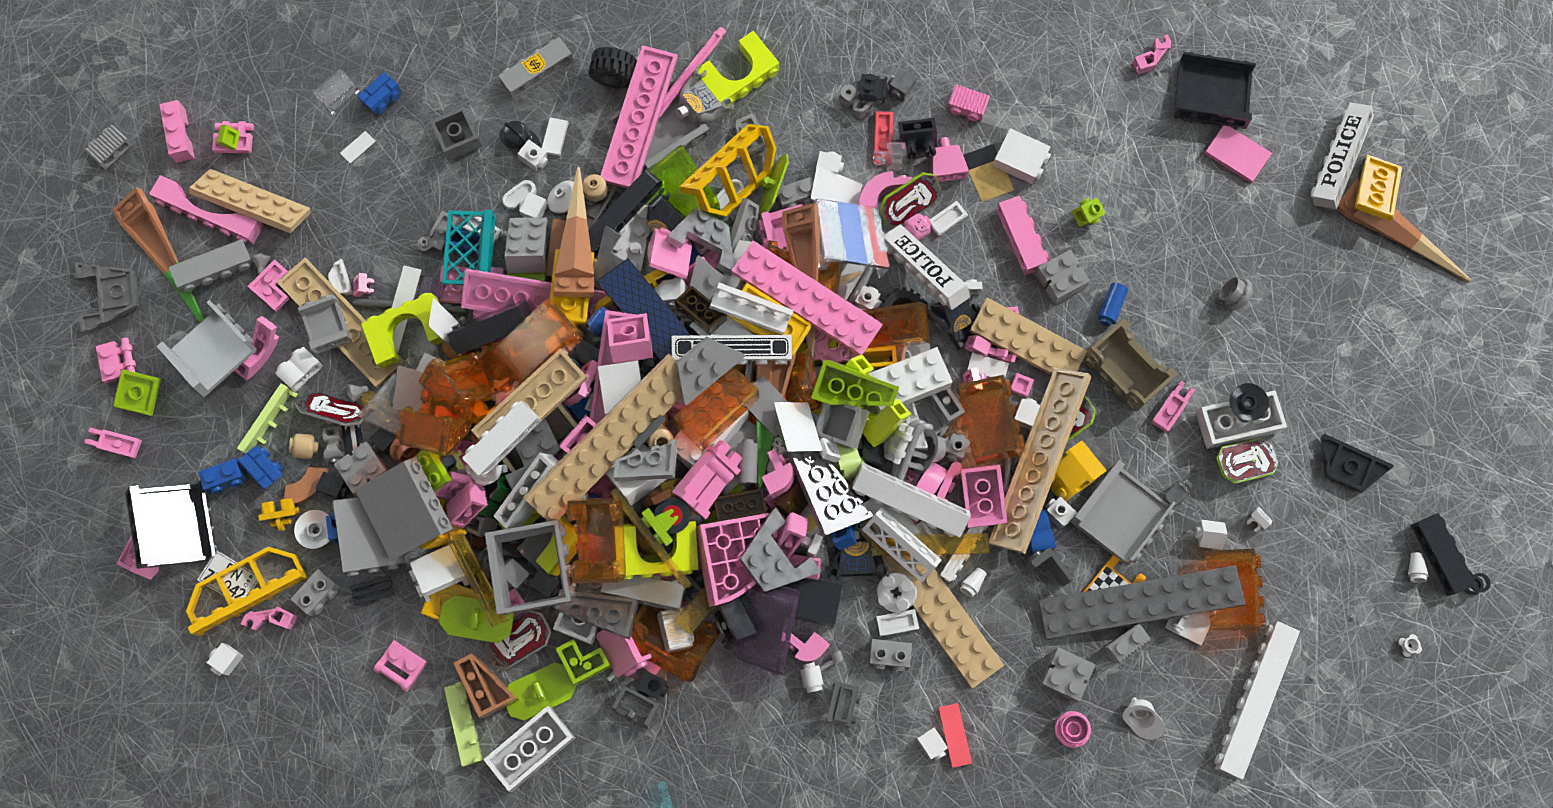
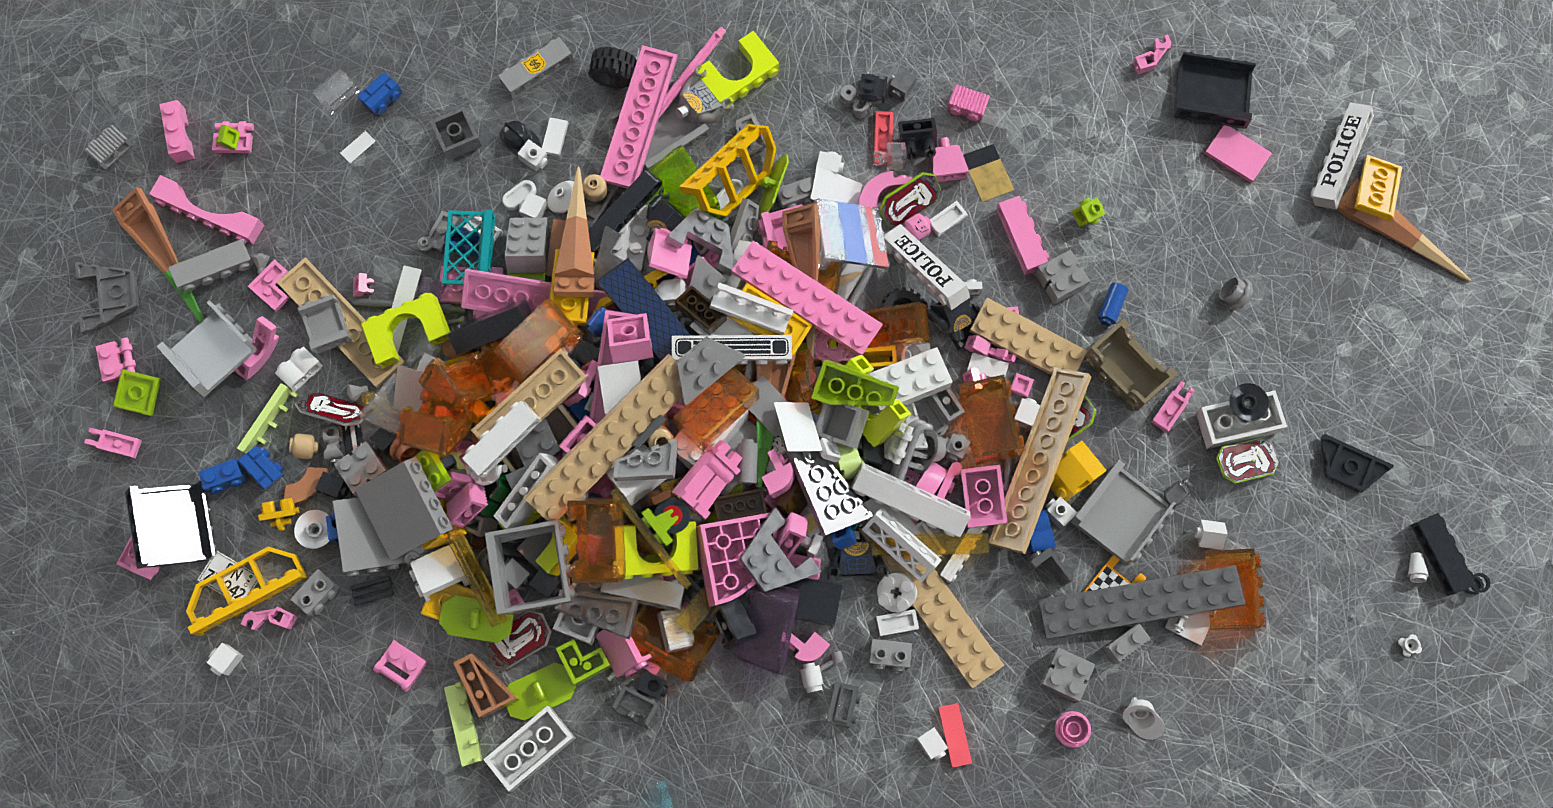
(250, 201): tan plate -> none
(339, 278): white tile -> none
(441, 322): white sticker -> none
(869, 293): white brick -> none
(973, 582): white cone -> none
(1022, 156): white brick -> none
(1257, 700): white brick -> none
(1261, 518): white tile -> none

